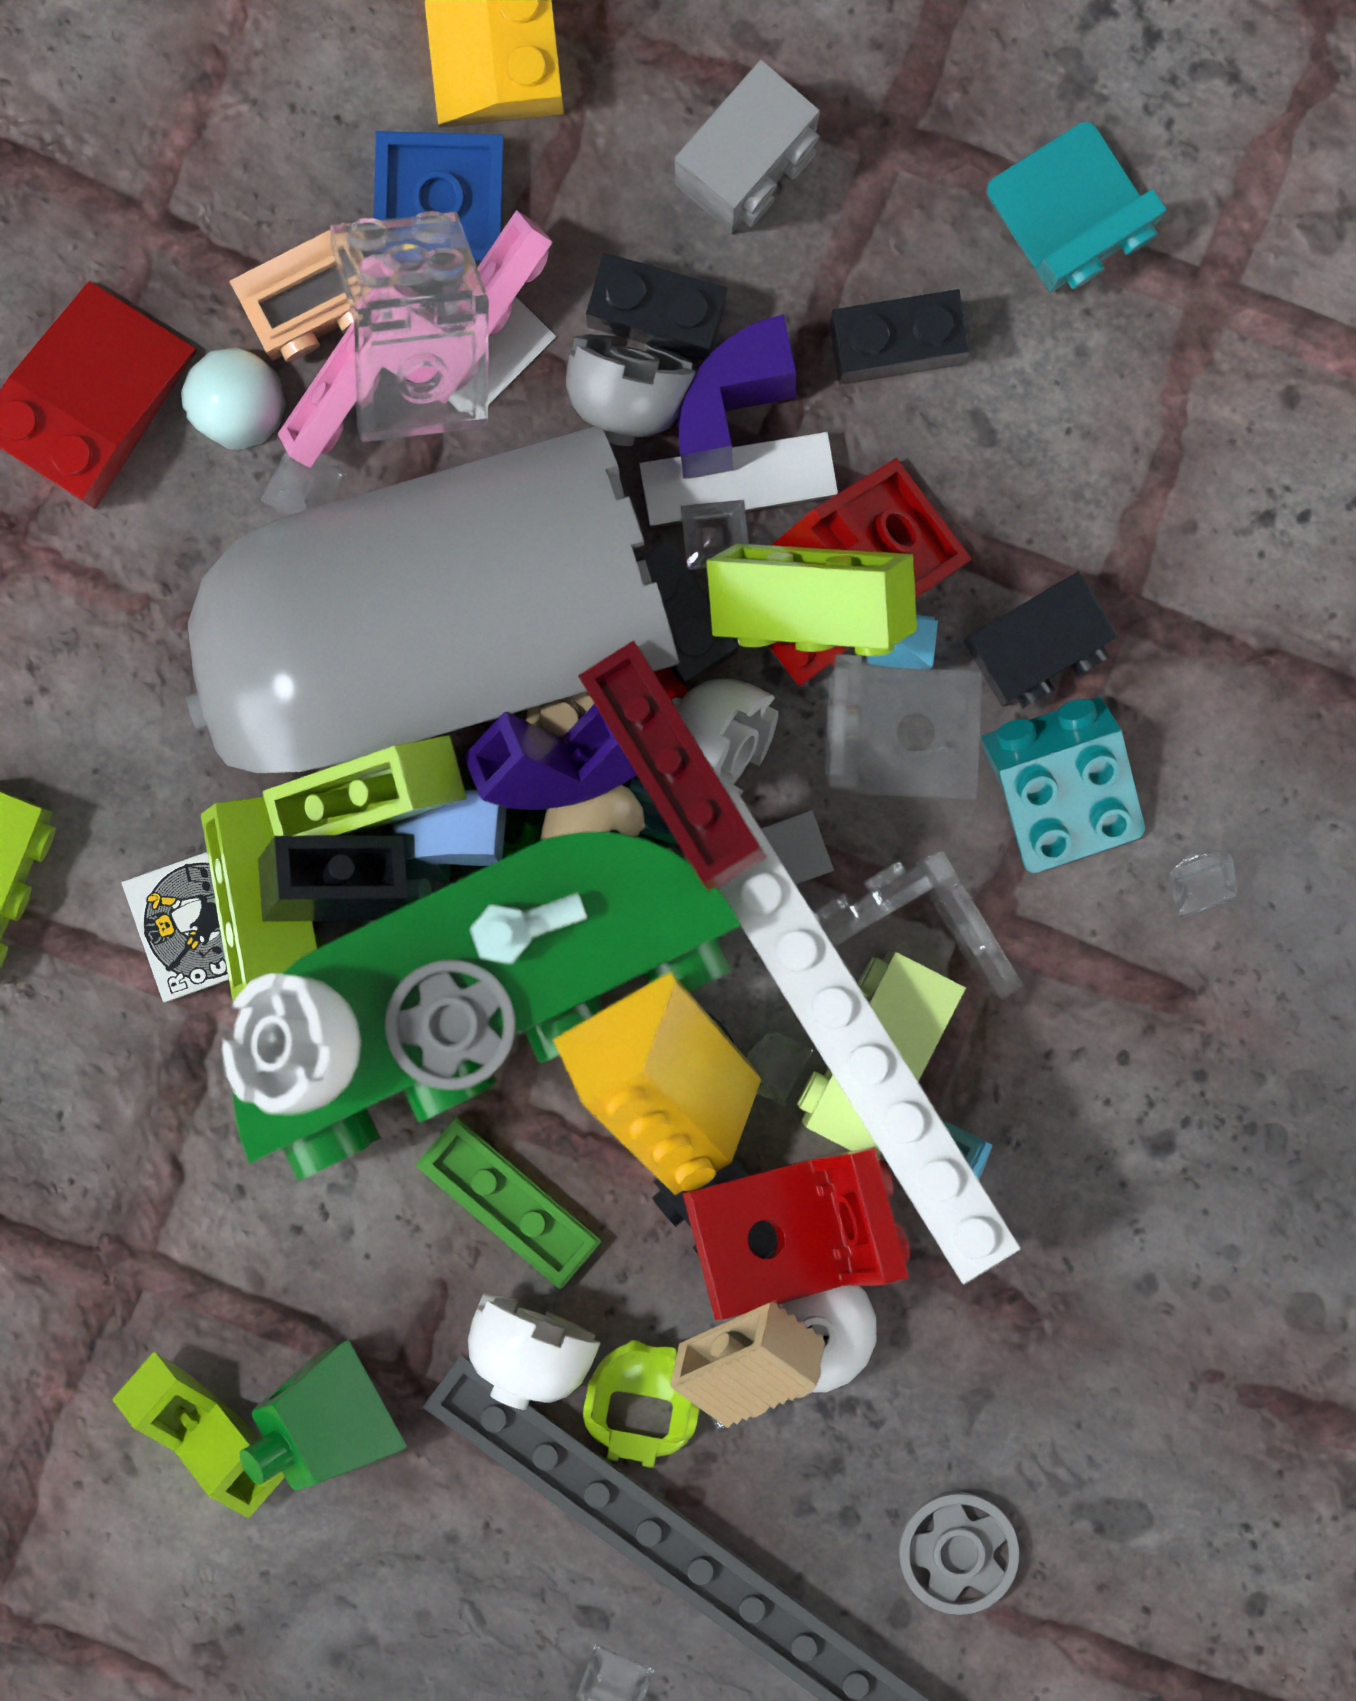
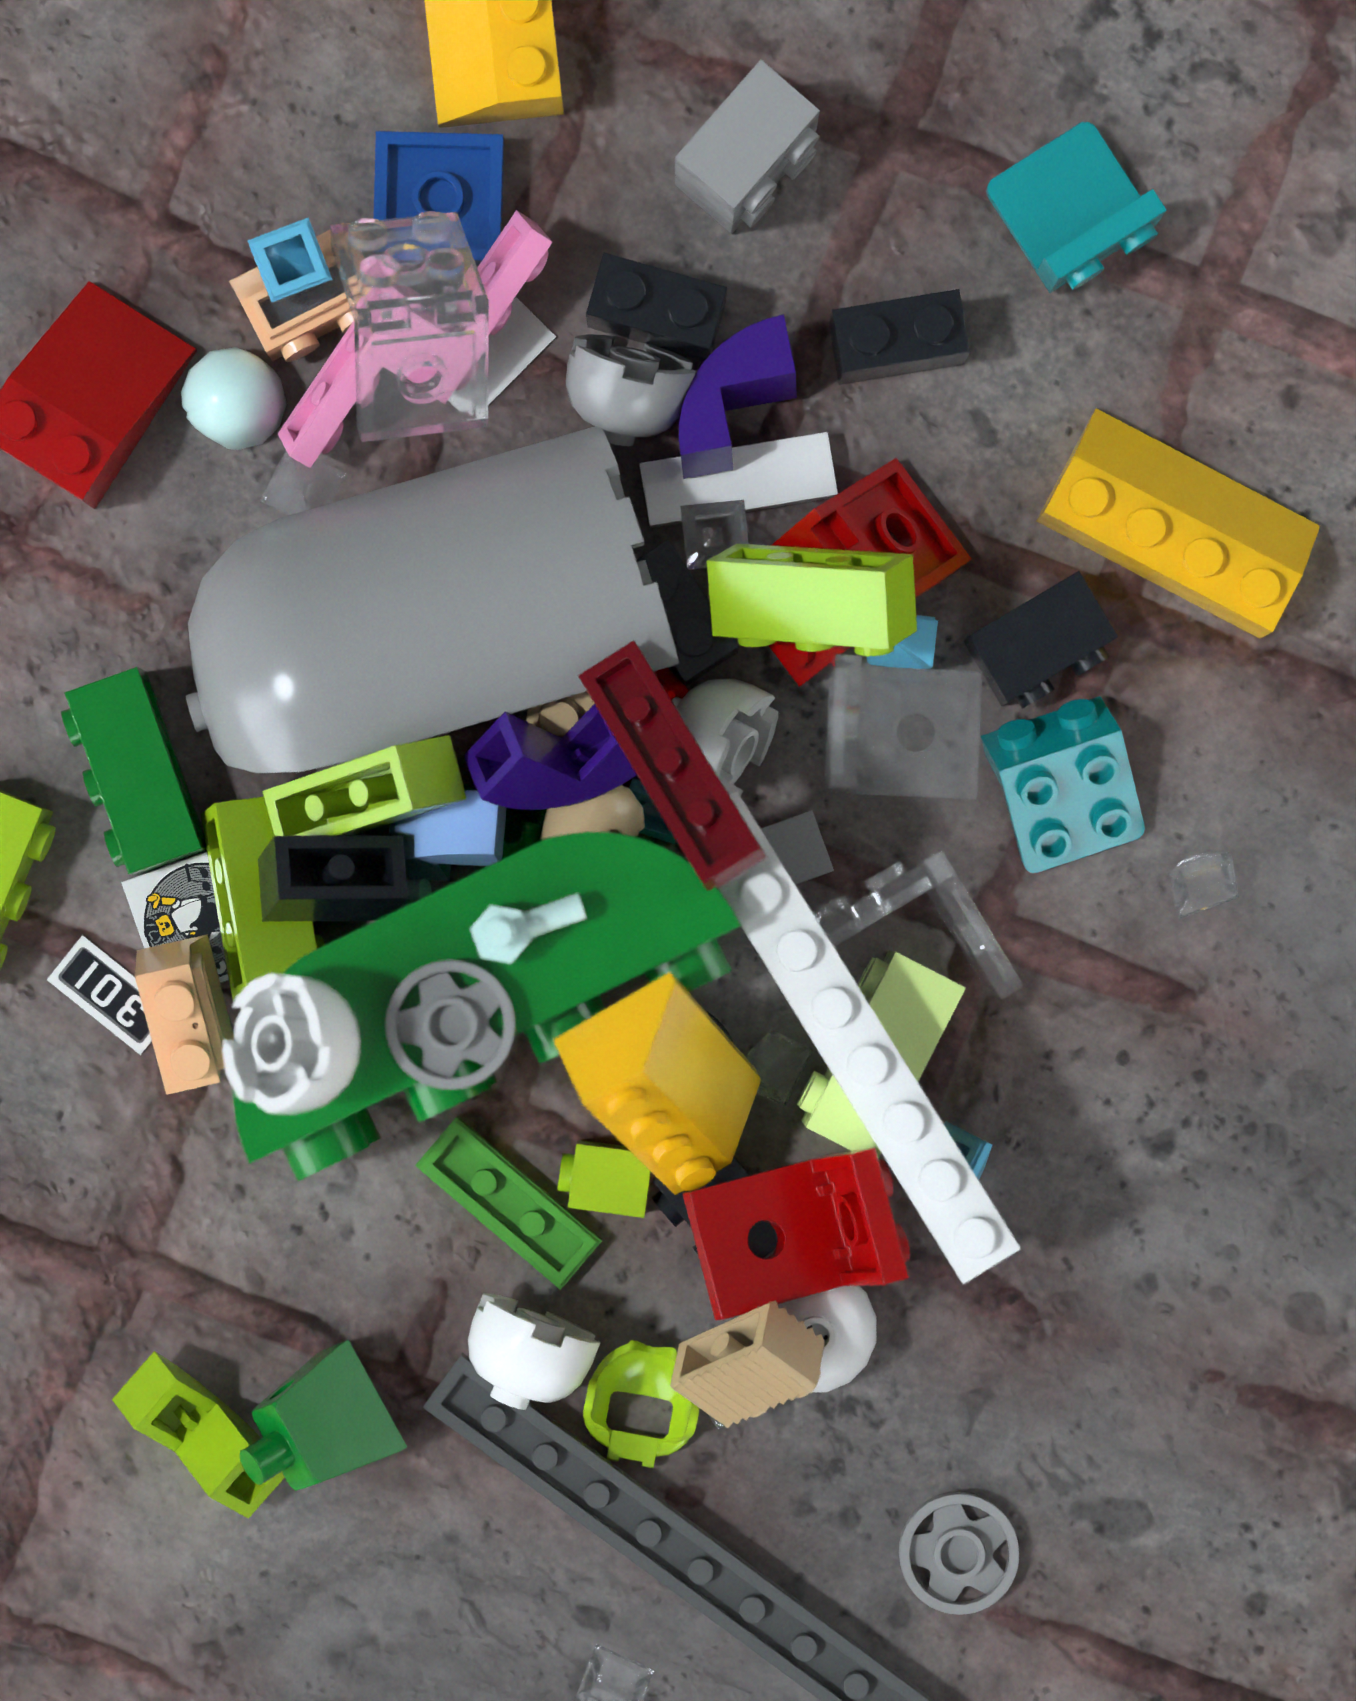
(104, 992): none -> sticker
(133, 772): none -> green brick
(184, 1011): none -> light nougat window
(289, 260): none -> medium azure slope
(604, 1179): none -> lime brick
(1180, 524): none -> yellow slope

